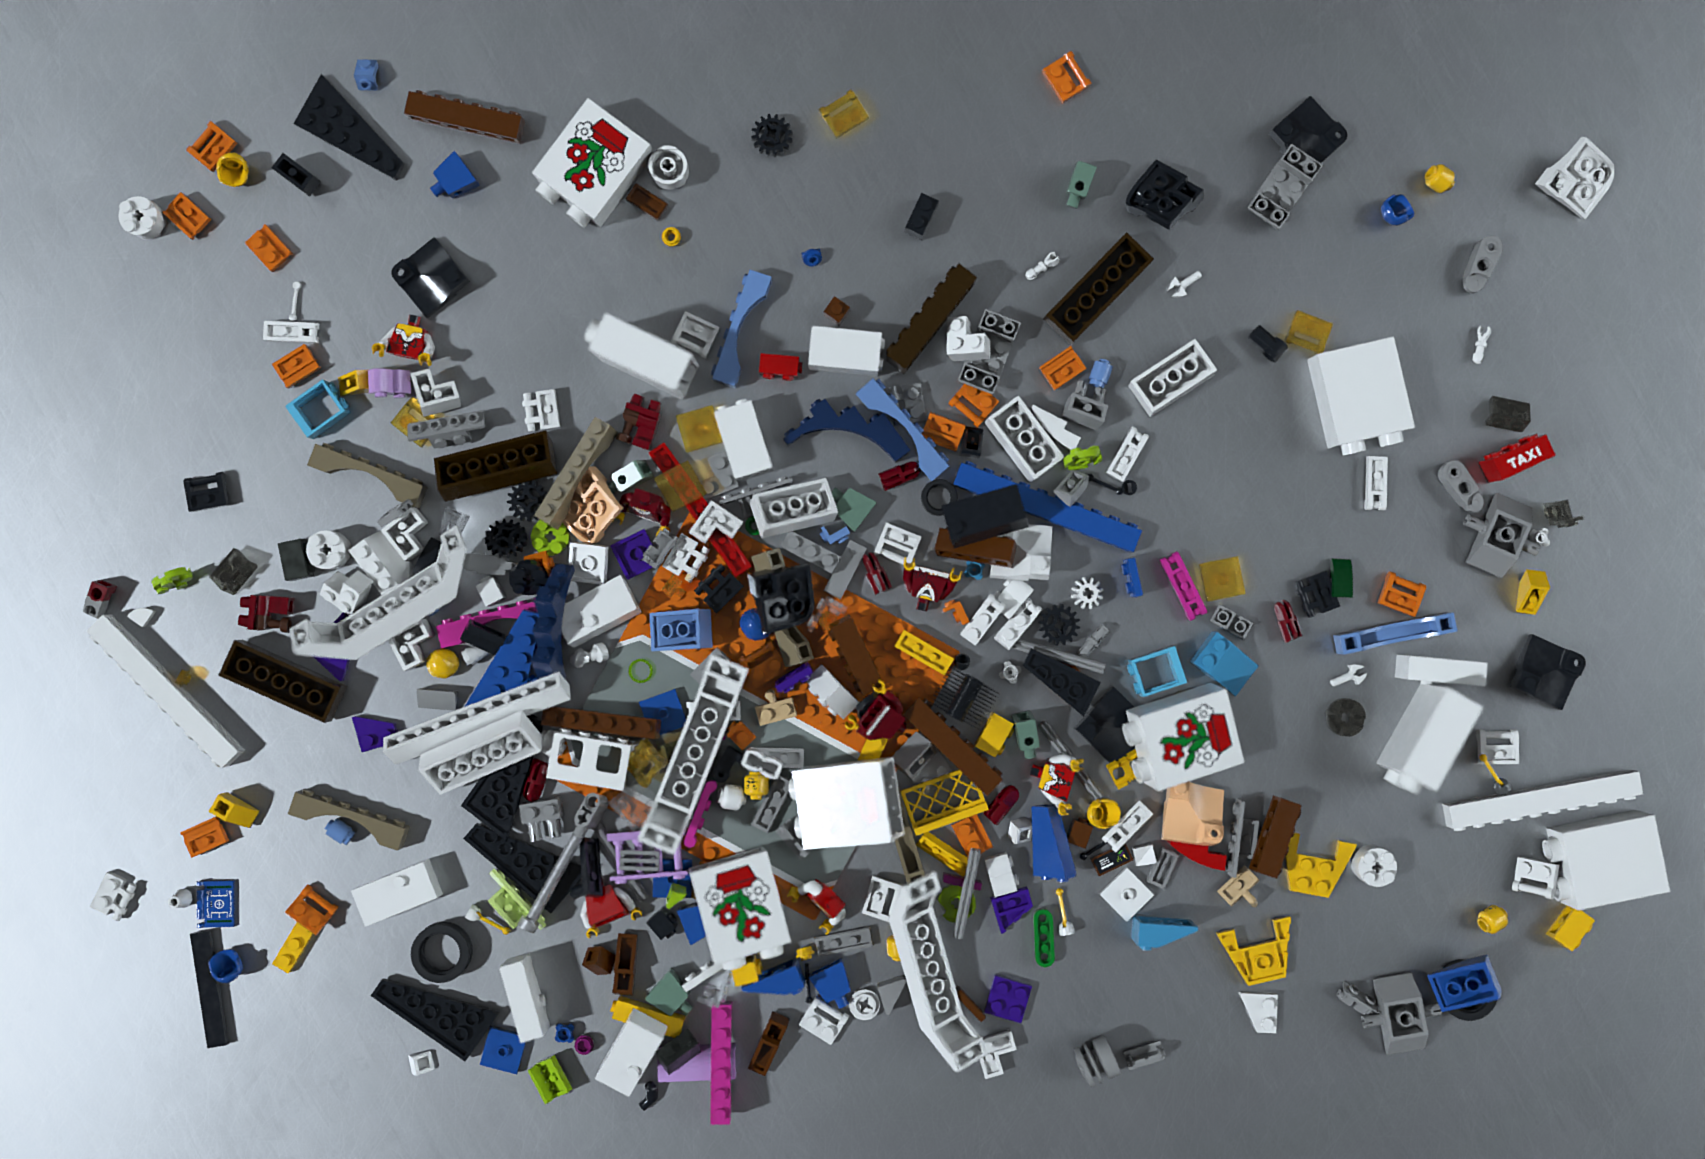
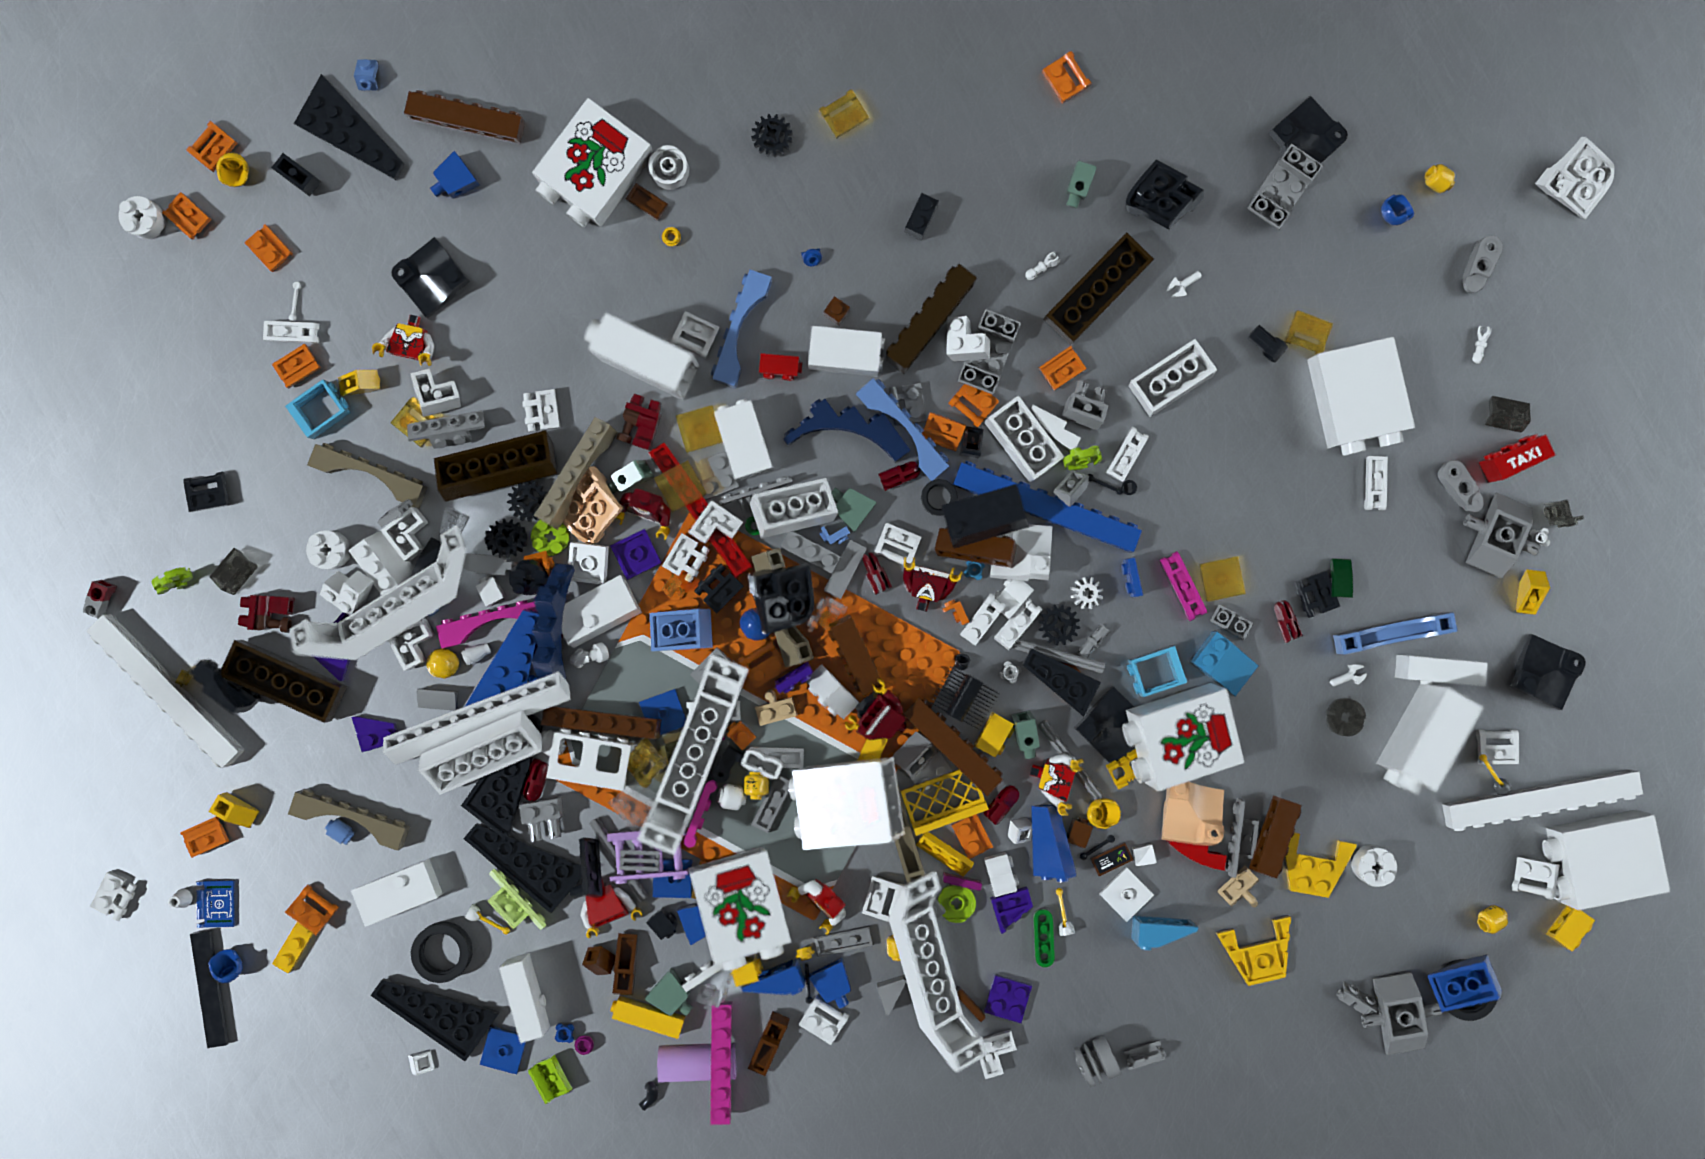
(141, 616): white tile -> none
(220, 690): none -> black slope
(295, 560): pearl dark grey brick -> none
(389, 382): lavender brick -> none
(482, 637): black panel -> none
(529, 922): piece -> none
(631, 1052): white brick -> none
(640, 681): clear neon green piece -> none
(665, 542): light grey hinge -> none
(675, 894): lime slope -> none
(678, 1051): pearl dark grey brick -> none
(788, 835): light grey hinge -> none
(868, 1012): white gear -> none
(924, 652): yellow plate -> none
(966, 893): light grey axle -> none
(1100, 373): medium blue brick -> none
(1128, 825): white plate -> none
(1154, 868): light grey tile -> none
(1261, 1010): white wing -> none
(1400, 600): orange plate -> none

